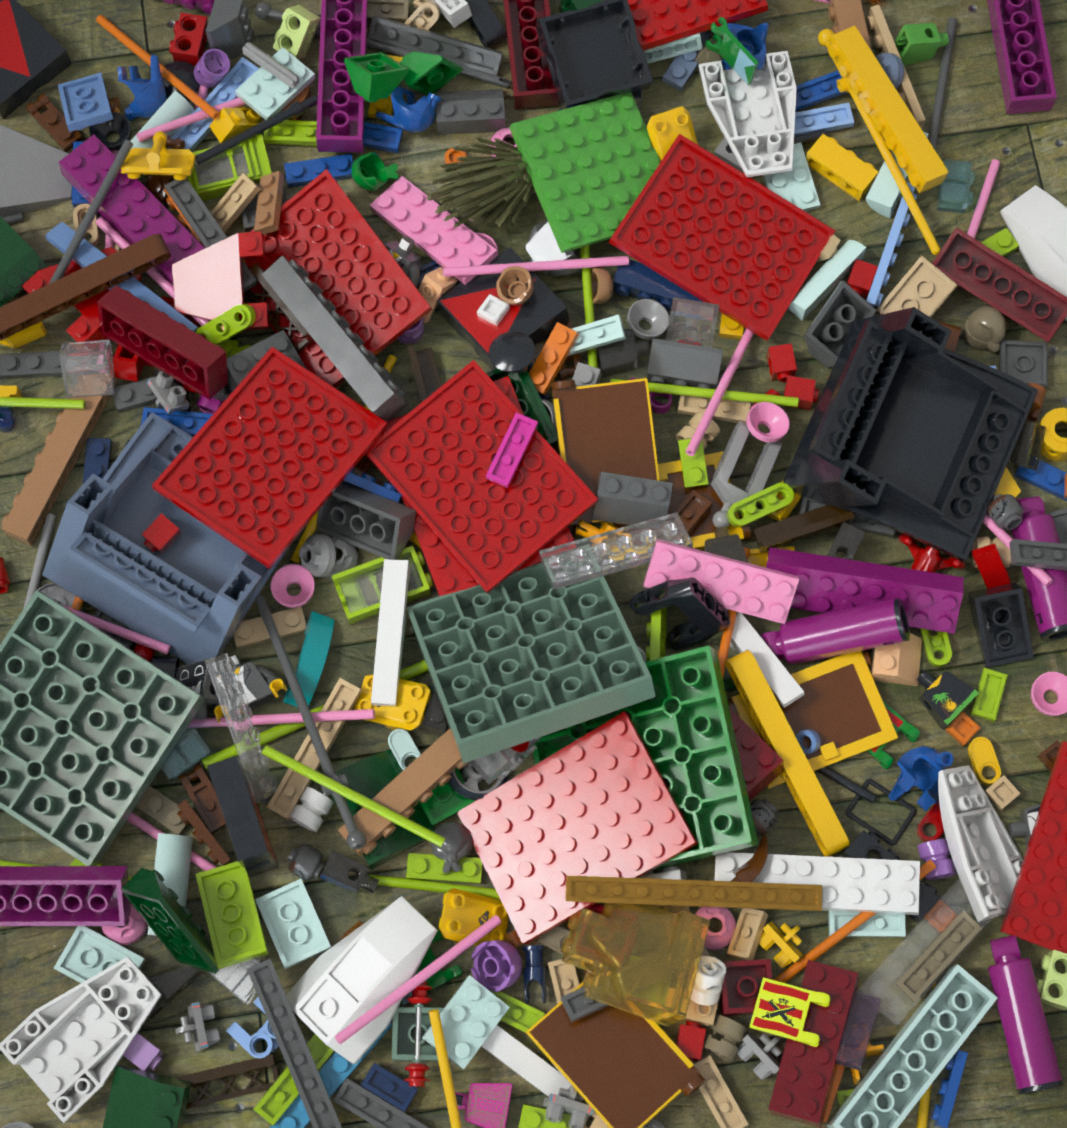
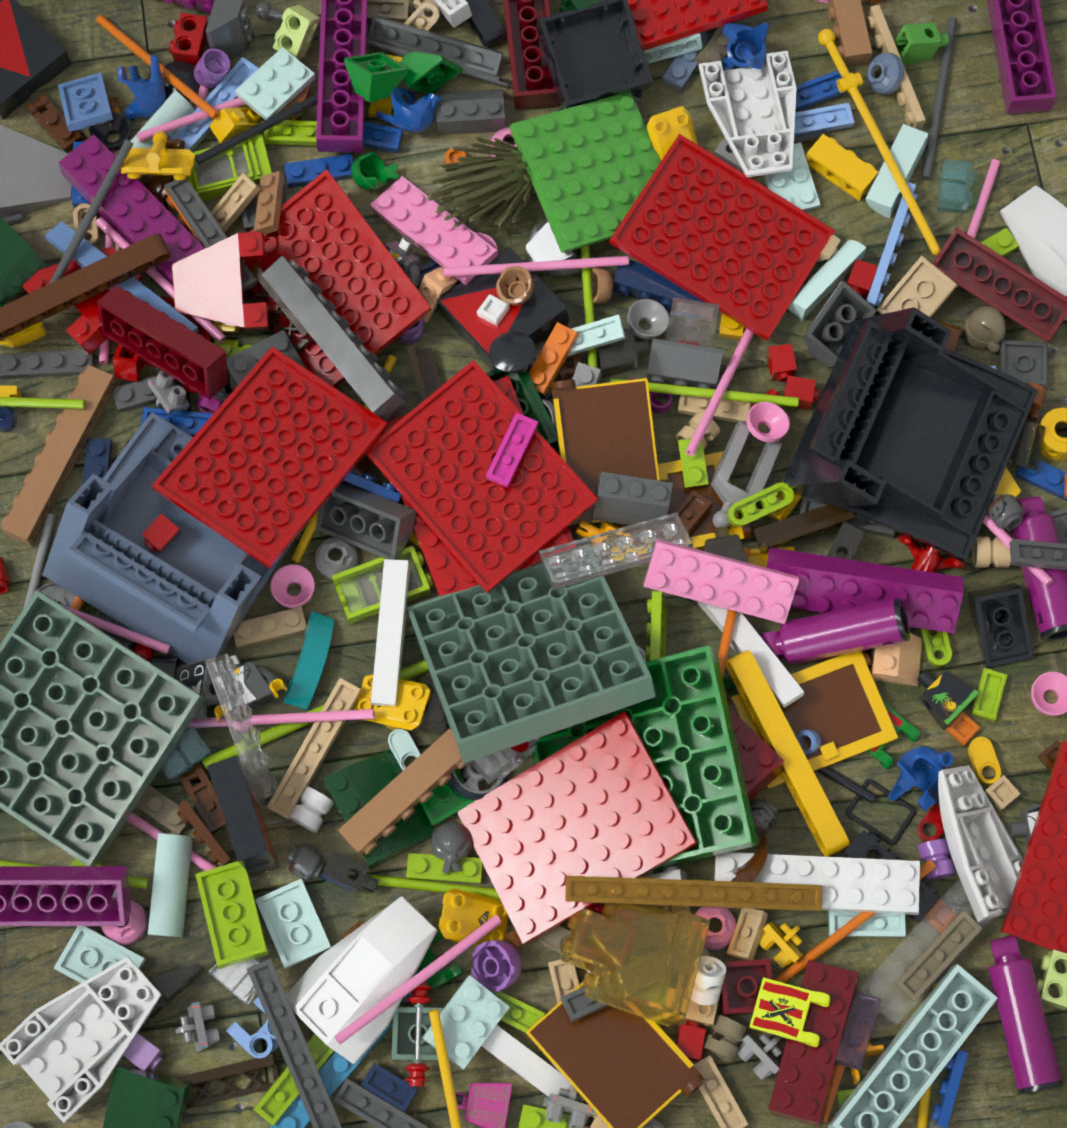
(87, 368): clear slope -> none
(169, 920): dark green slope -> none
(231, 323): lime plate -> none
(270, 65): light grey axle -> none
(322, 555): light grey piece -> none
(353, 796): lime piece -> none
(356, 839): dark grey bar -> none
(534, 970): dark blue piece -> none
(694, 601): black connector -> none
(733, 51): green flag -> none
(887, 109): yellow brick -> none
(991, 566): red tile -> none

